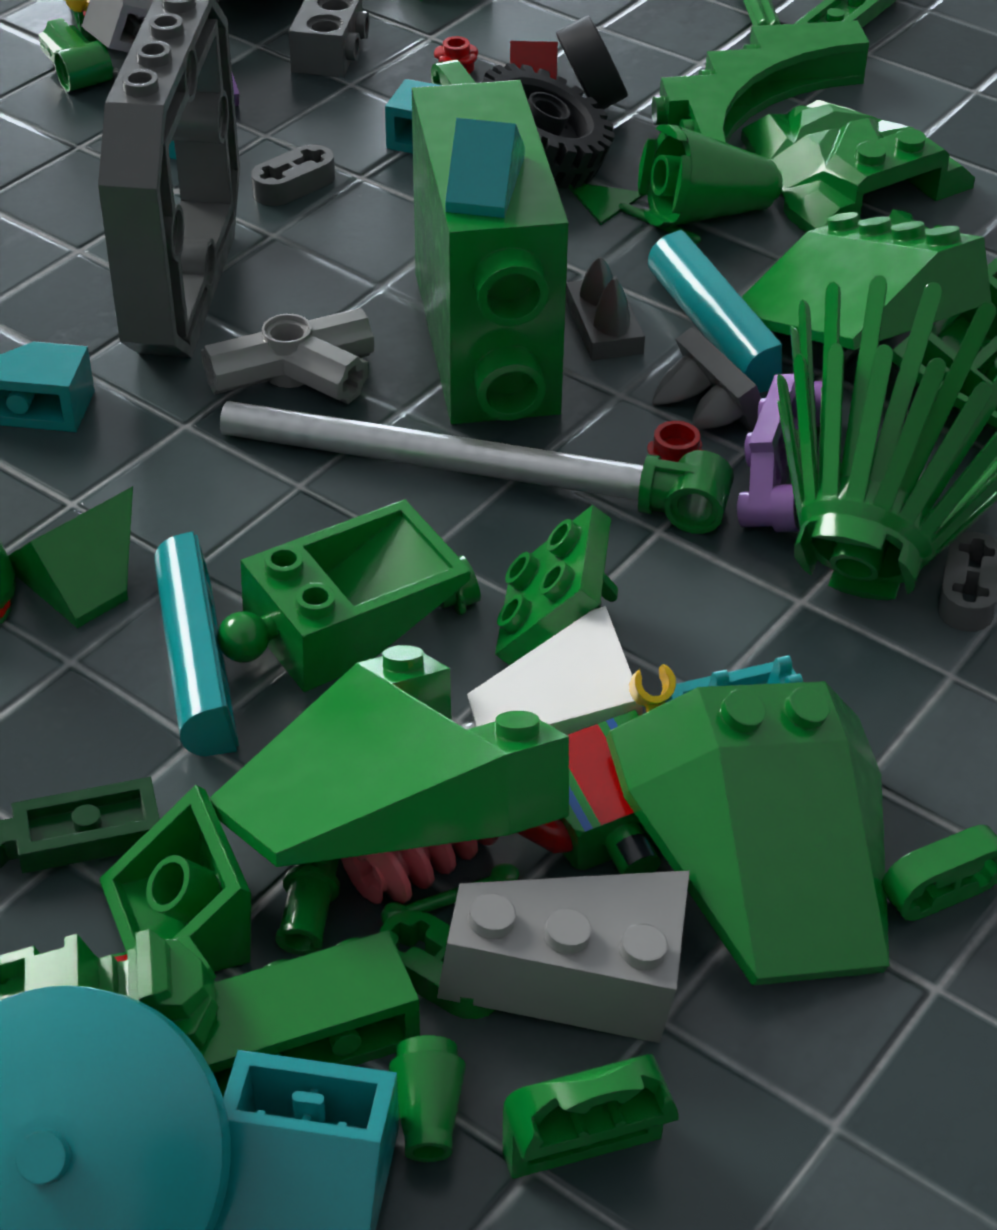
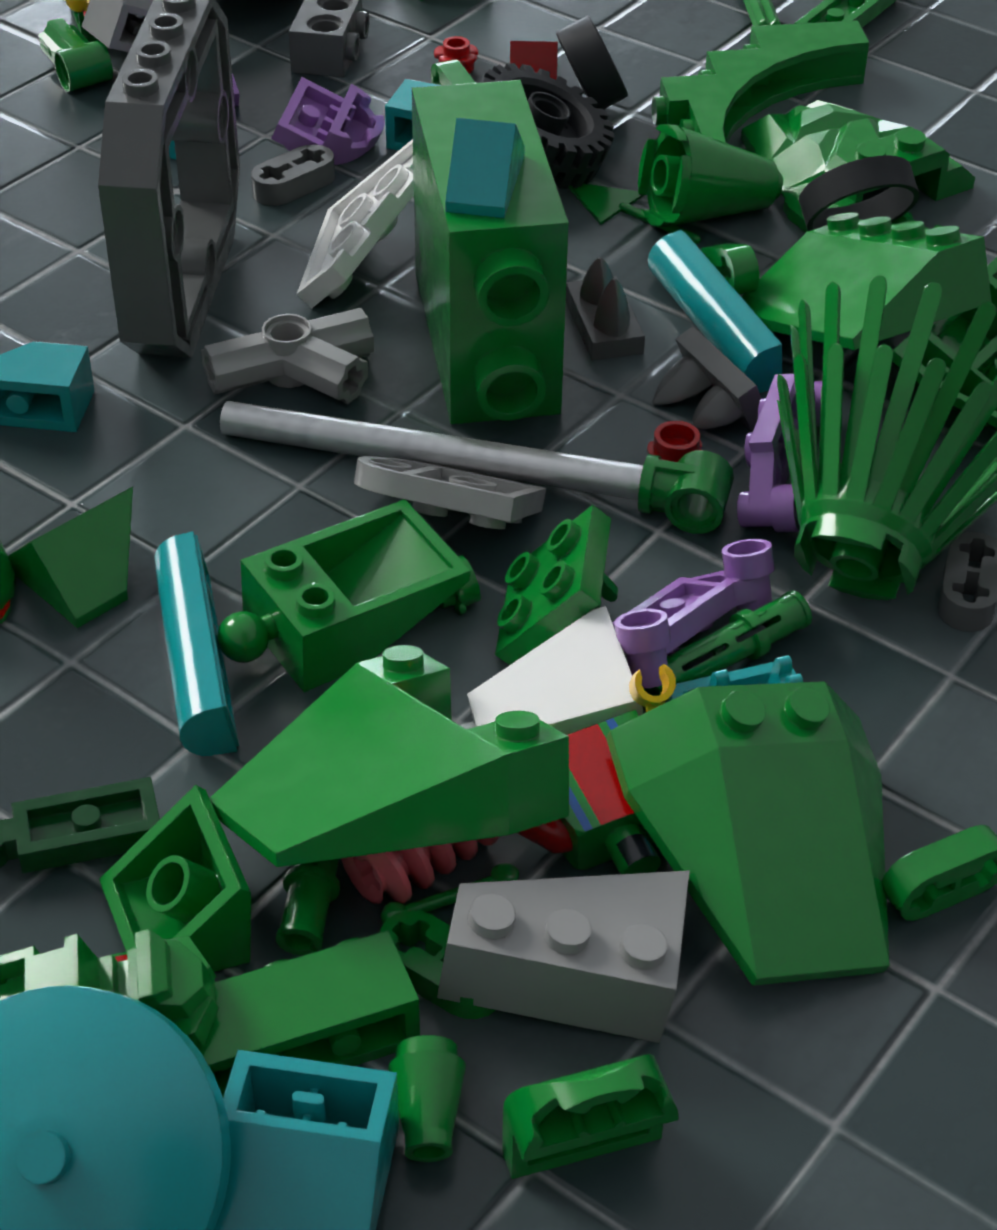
(329, 120): none -> medium lavender slope
(356, 226): none -> white plate
(440, 489): none -> light grey plate
(692, 605): none -> medium lavender plate
(736, 264): none -> green beam
(779, 618): none -> green pin
(856, 178): none -> black tyre

